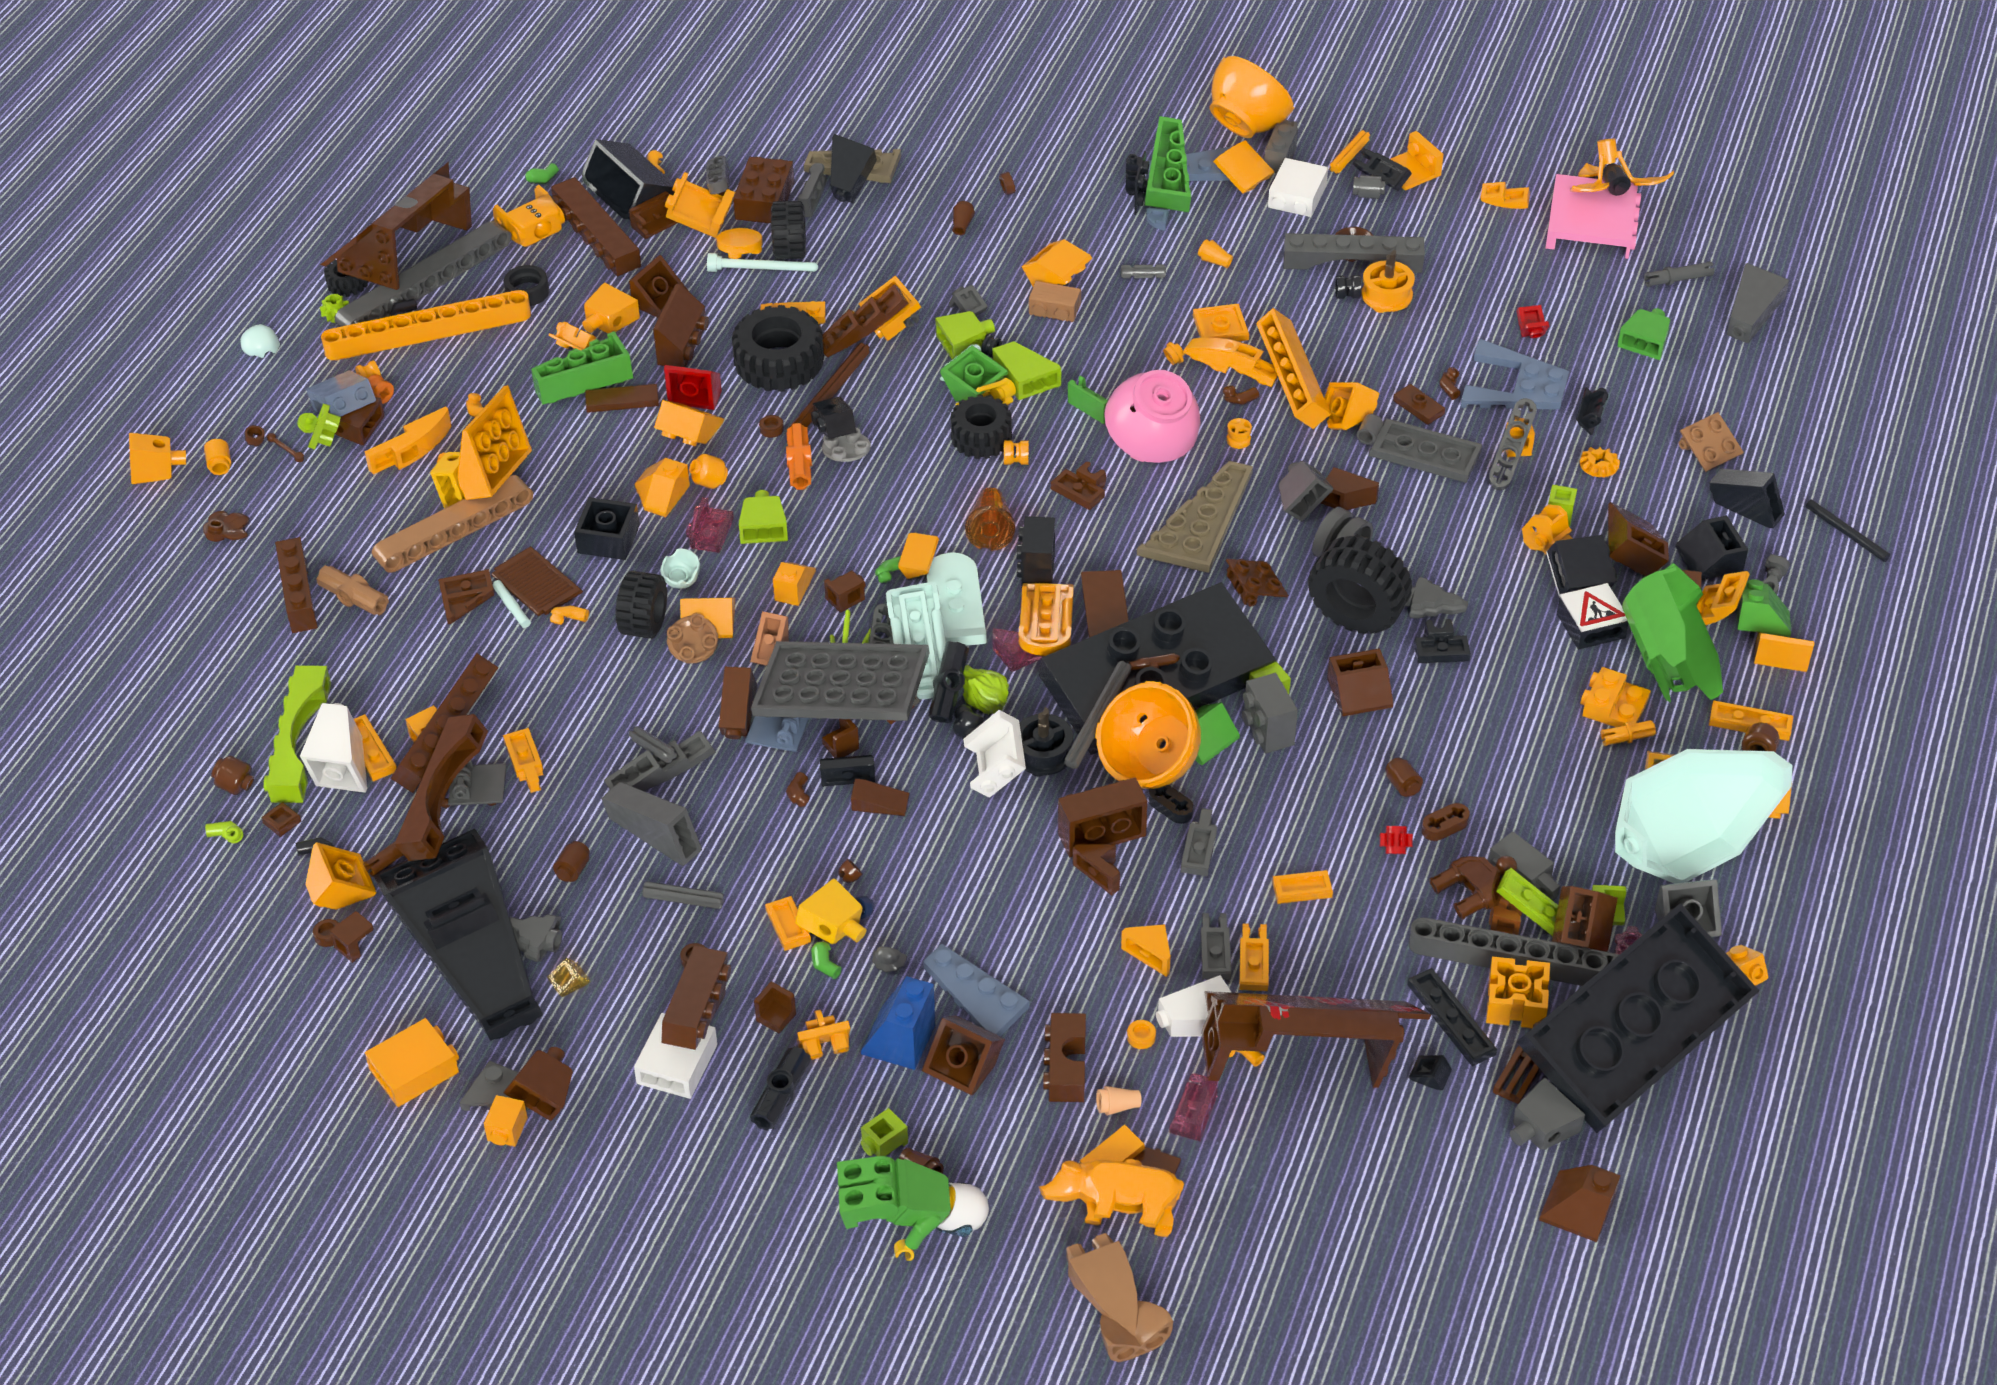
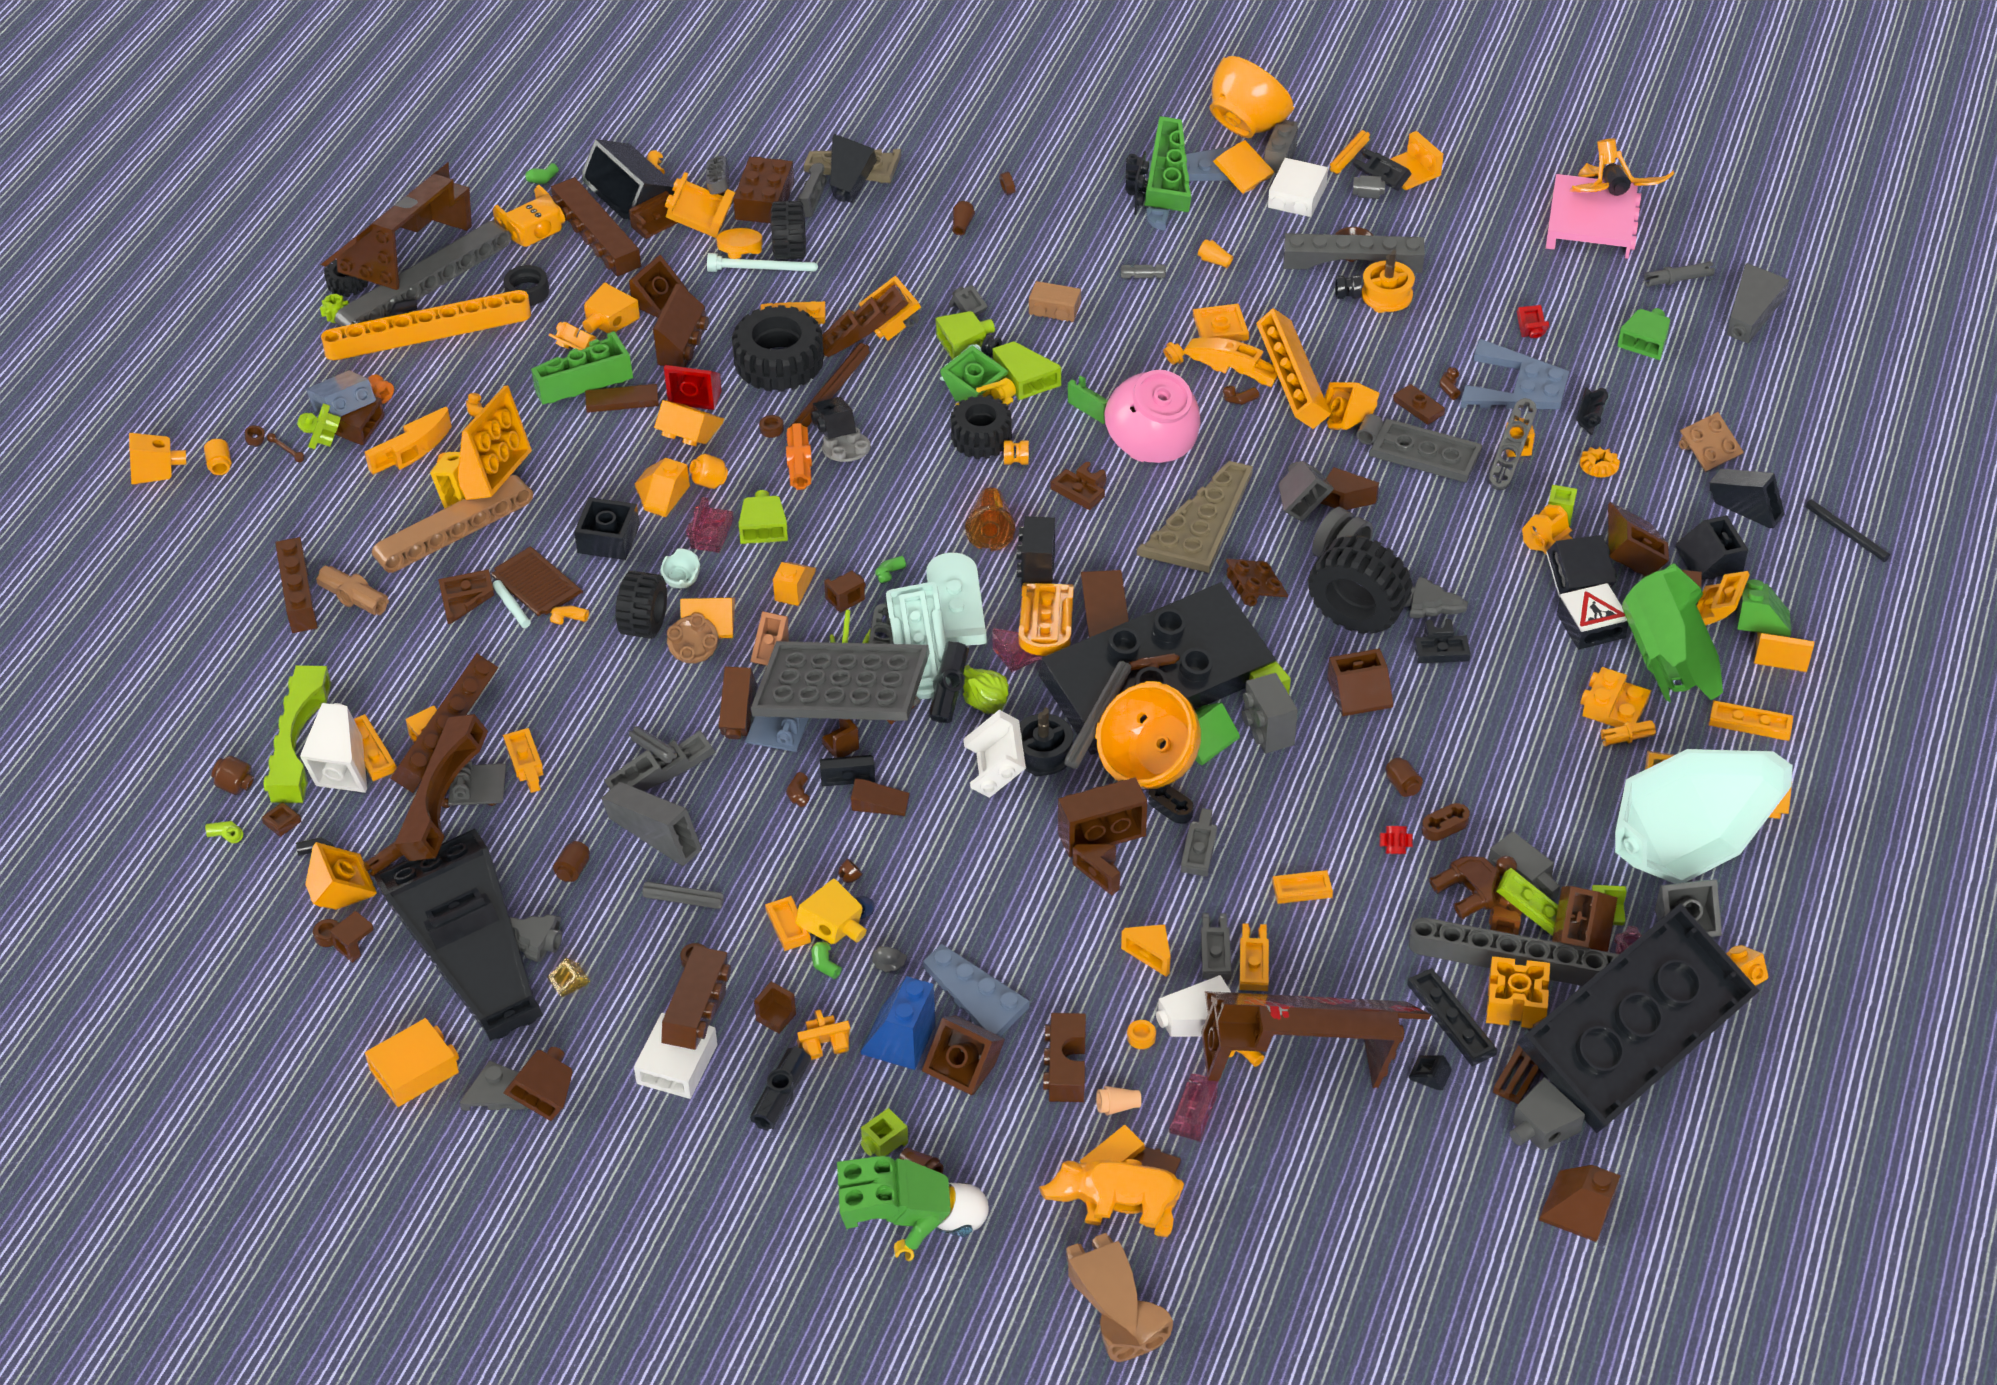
(225, 525): reddish brown plate -> none
(259, 340): light aqua hair -> none
(368, 370): light orange wheel -> none
(505, 1121): light orange brick -> none
(917, 554): light orange slope -> none
(966, 721): black animal -> none
(1056, 263): light orange slope -> none
(1239, 433): light orange wheel -> none
(1498, 195): light orange slope -> none
(1761, 738): reddish brown head -> none
(1776, 568): dark grey piece -> none

